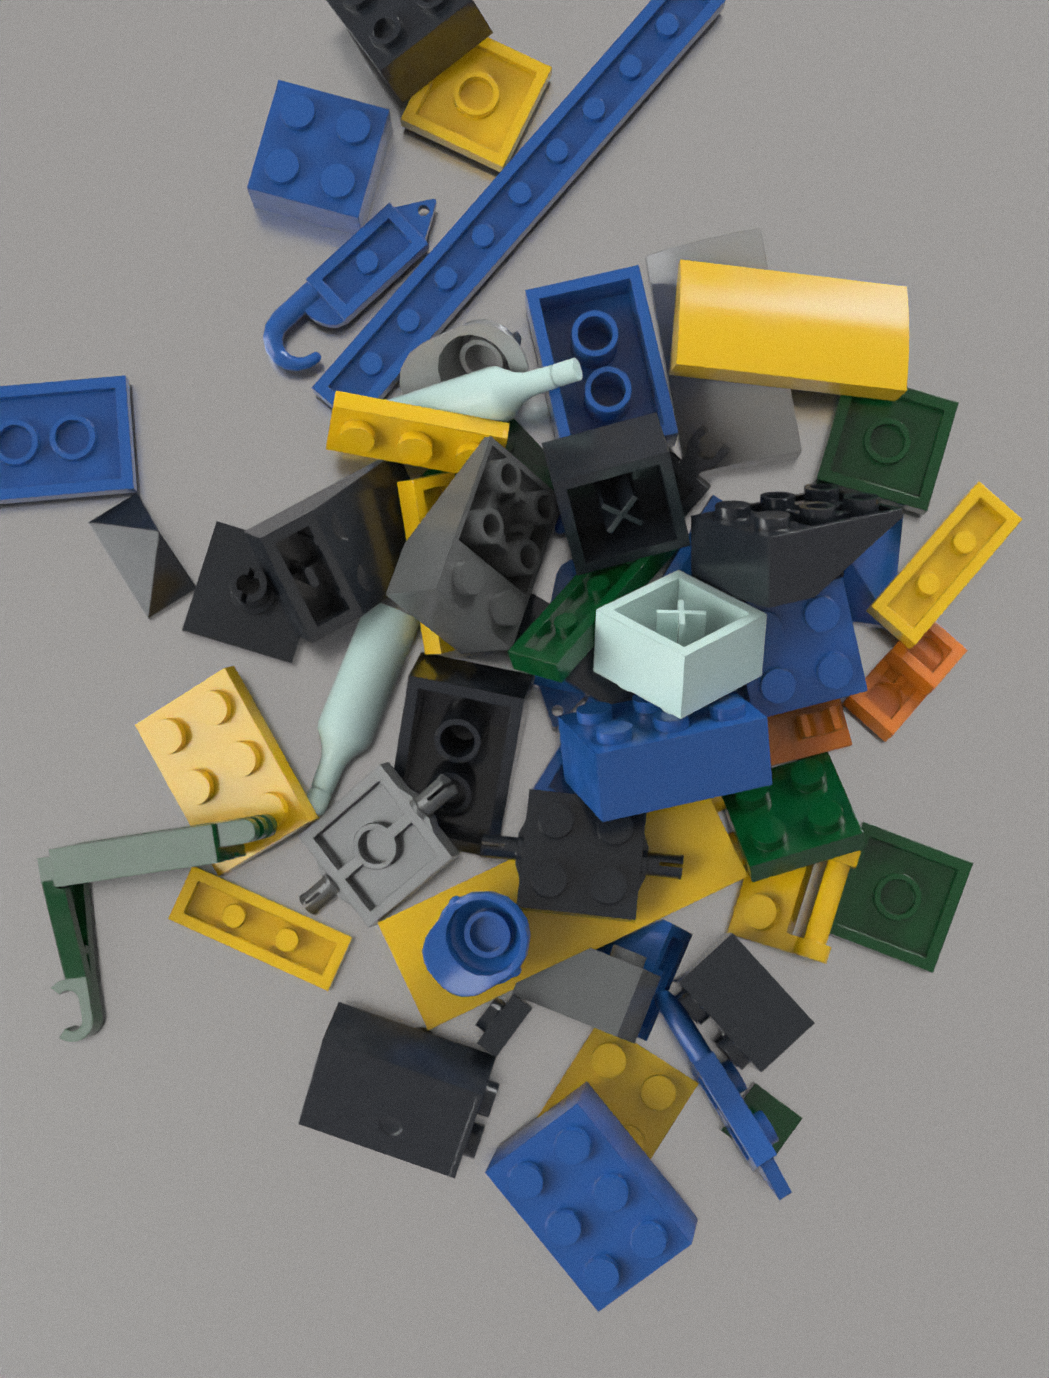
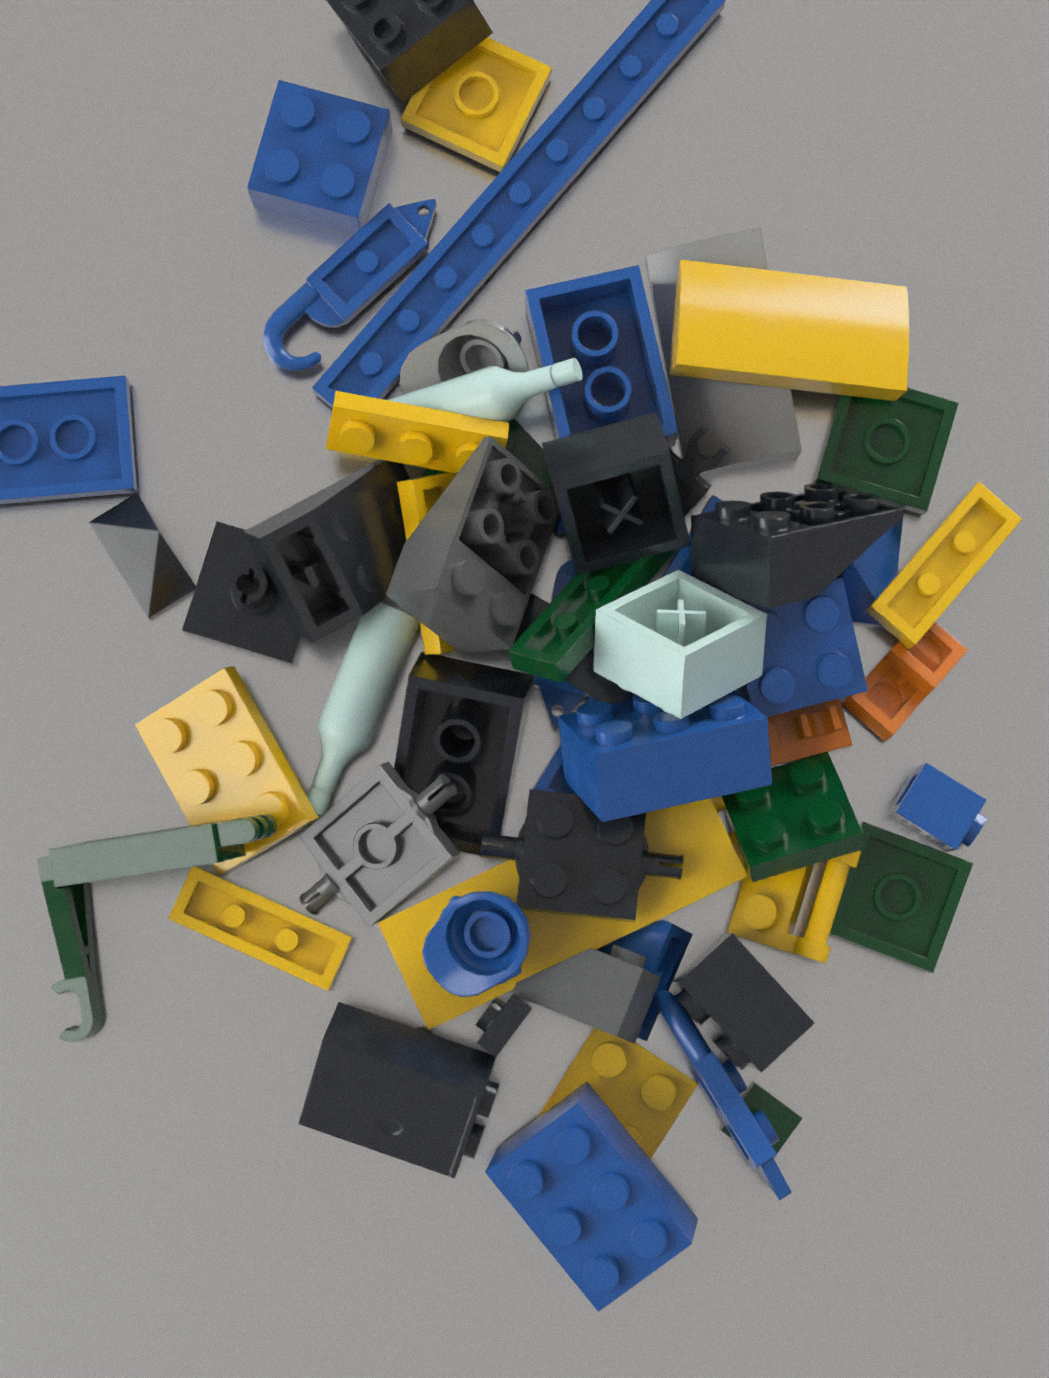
(939, 809): none -> blue brick

